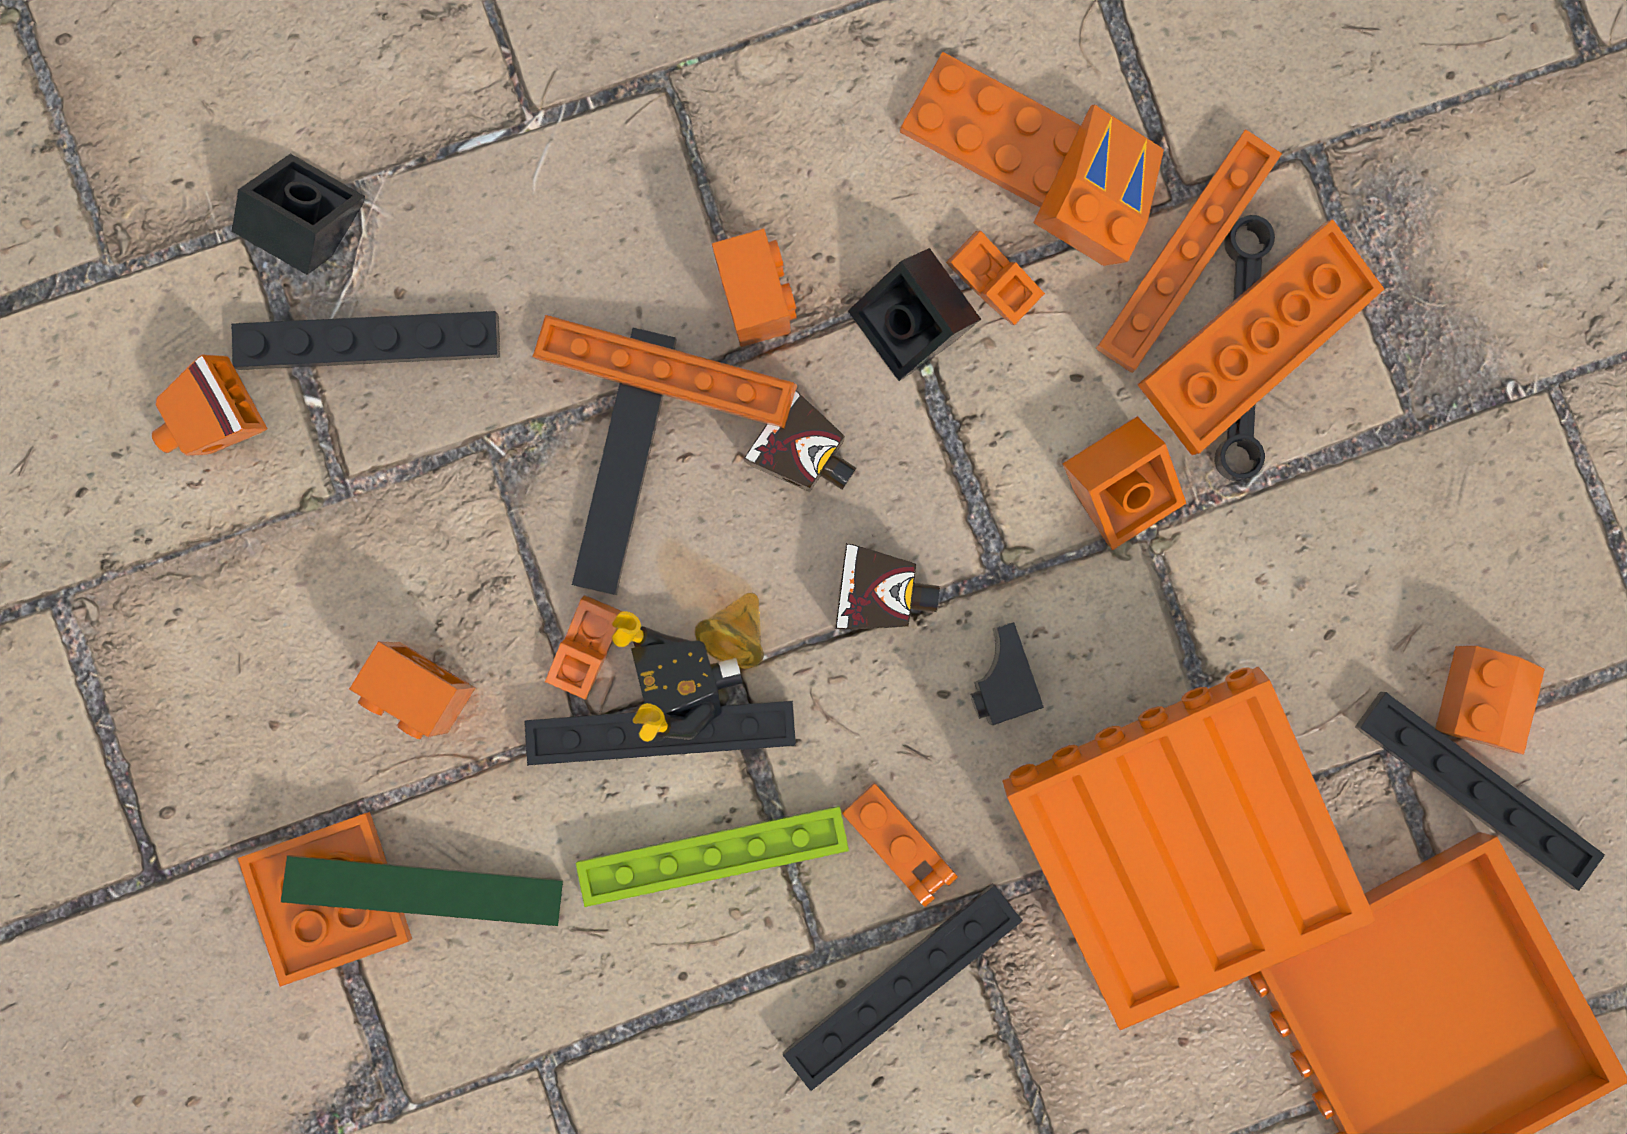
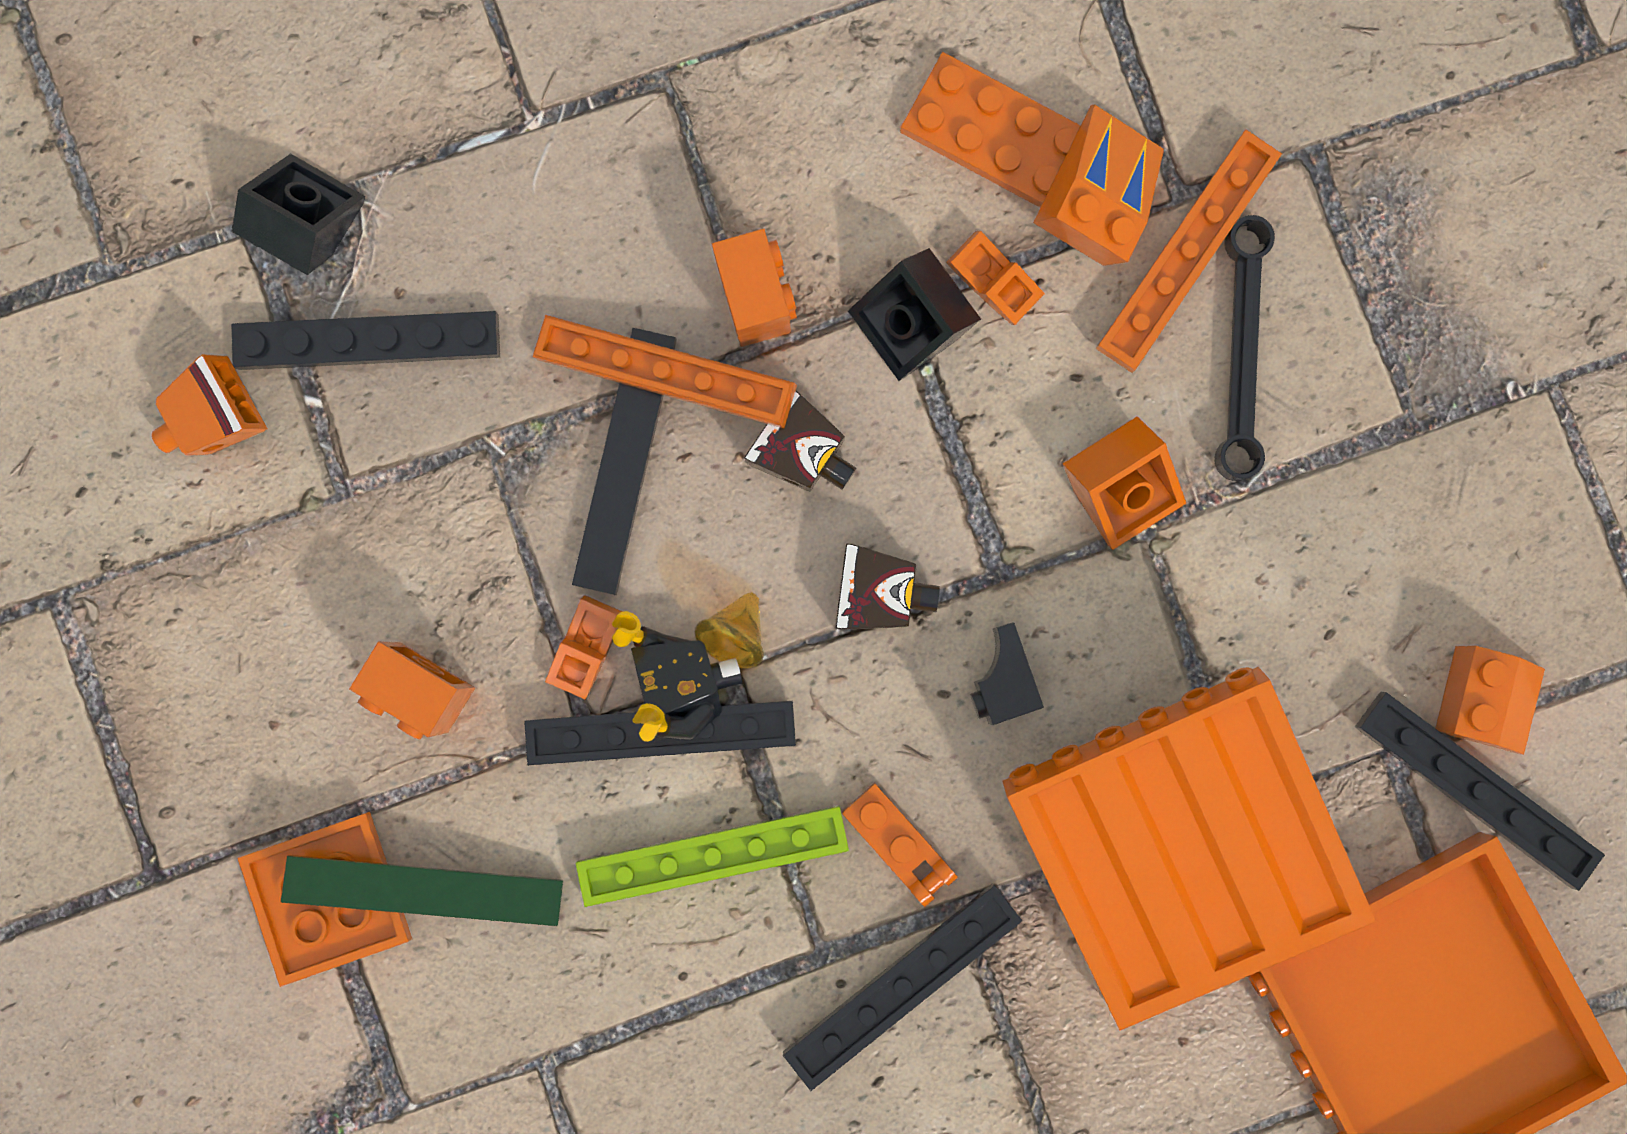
(1261, 337): orange plate -> none

